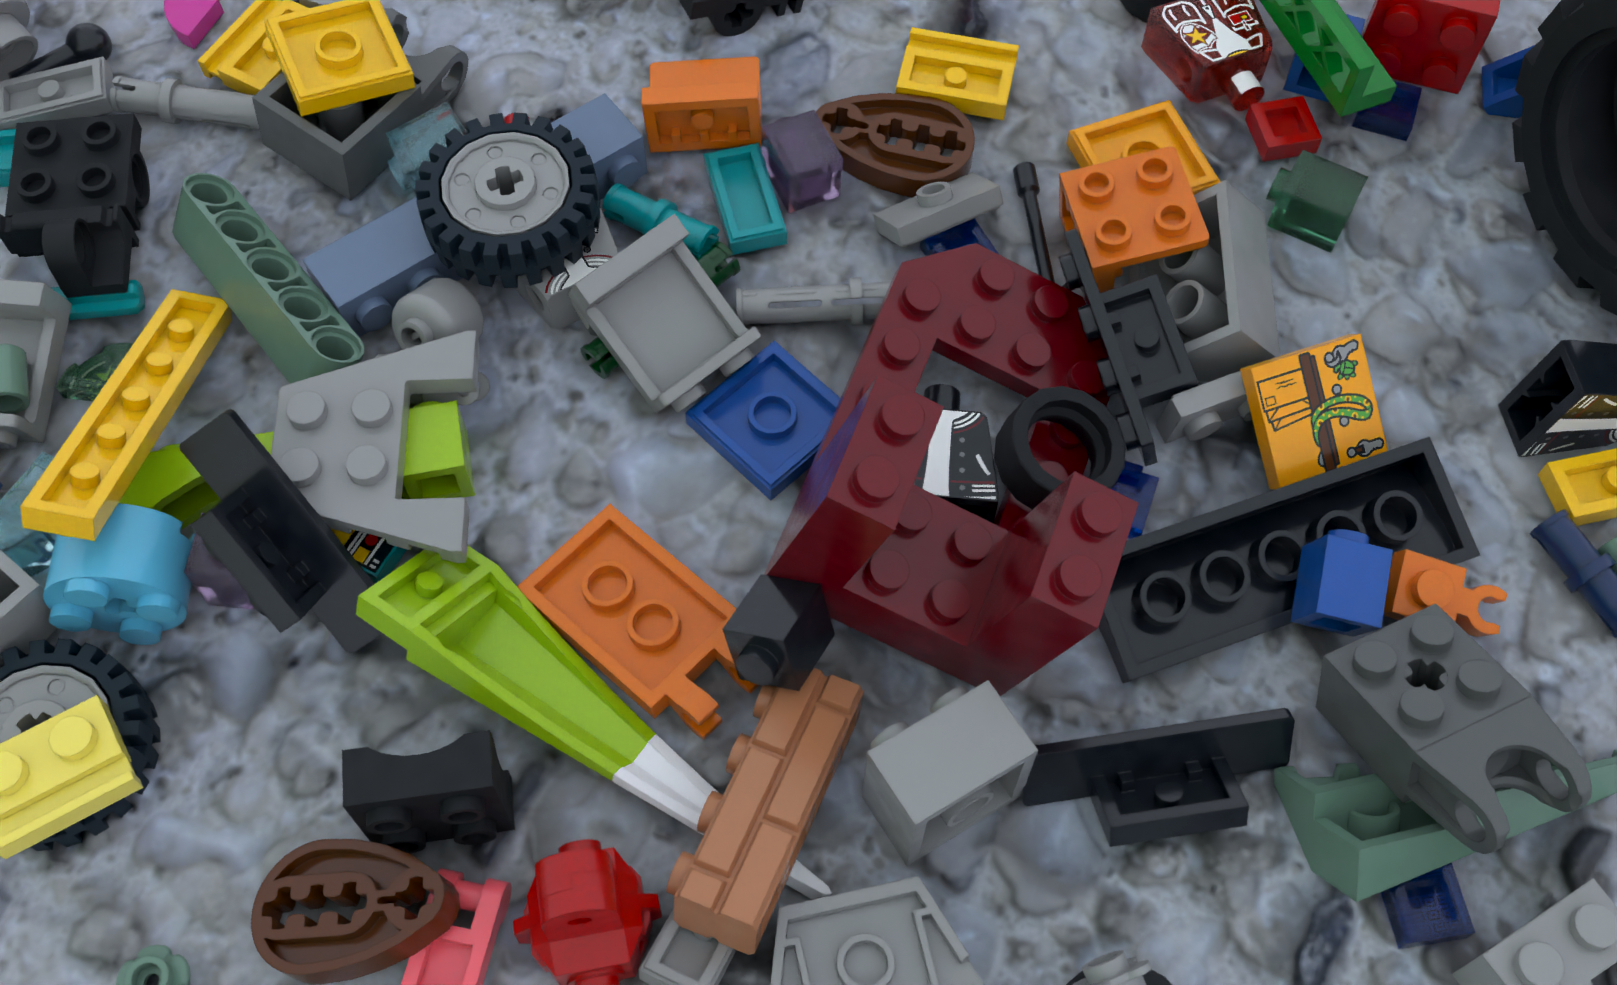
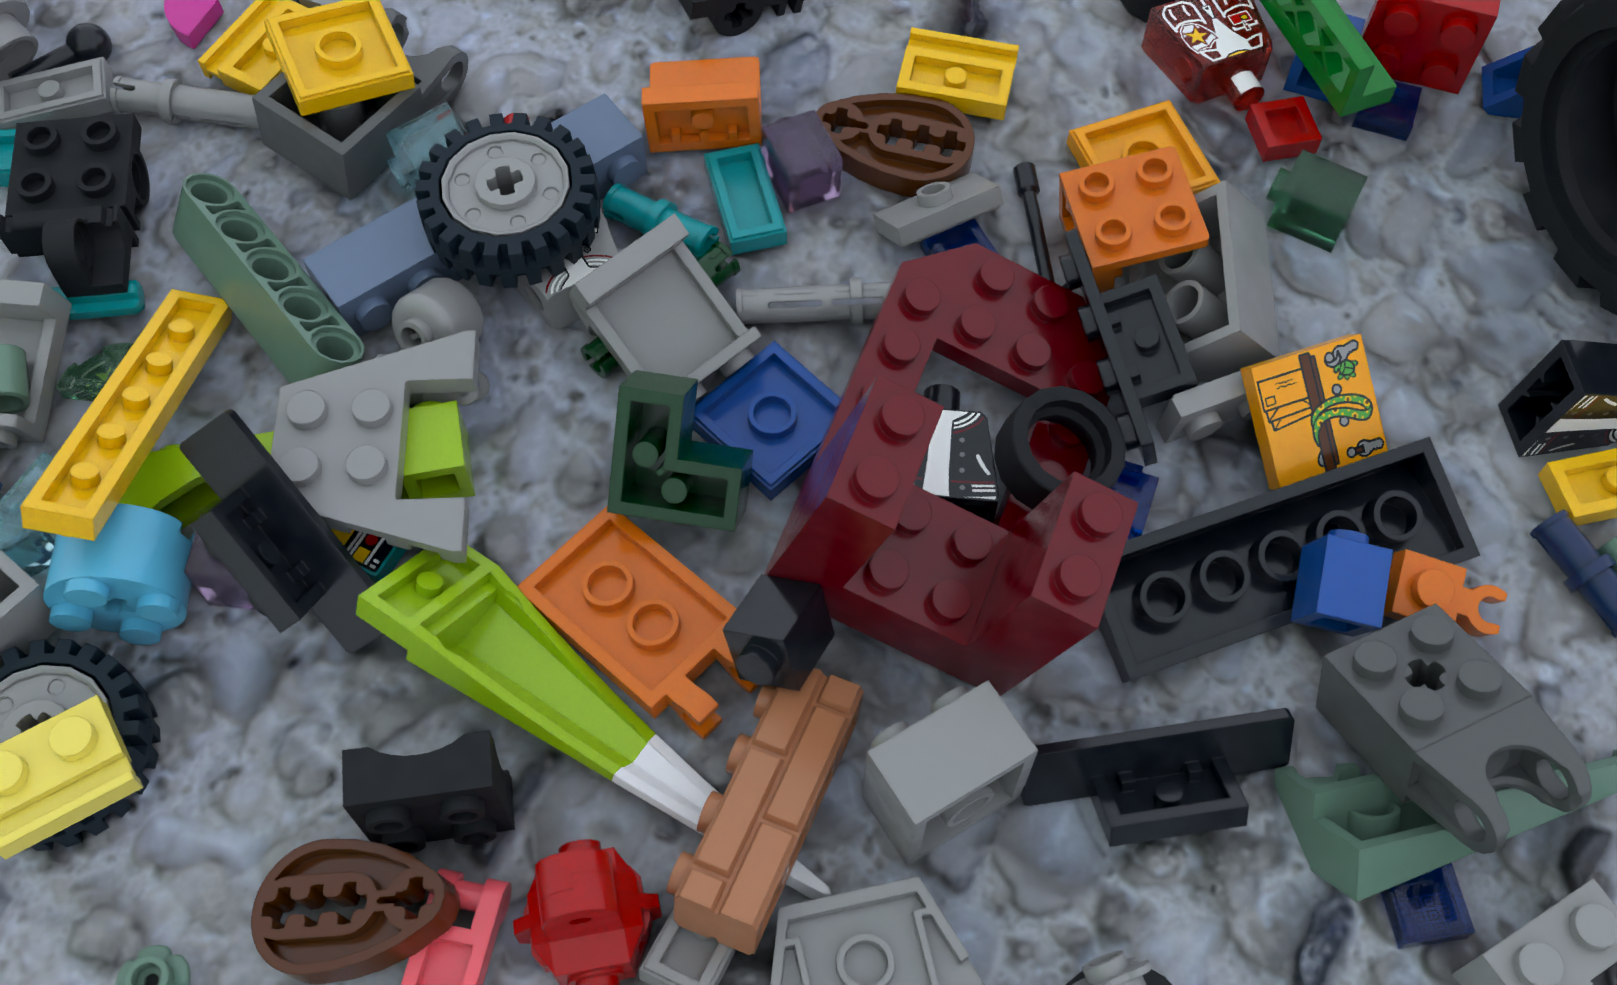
(660, 468): none -> dark green brick

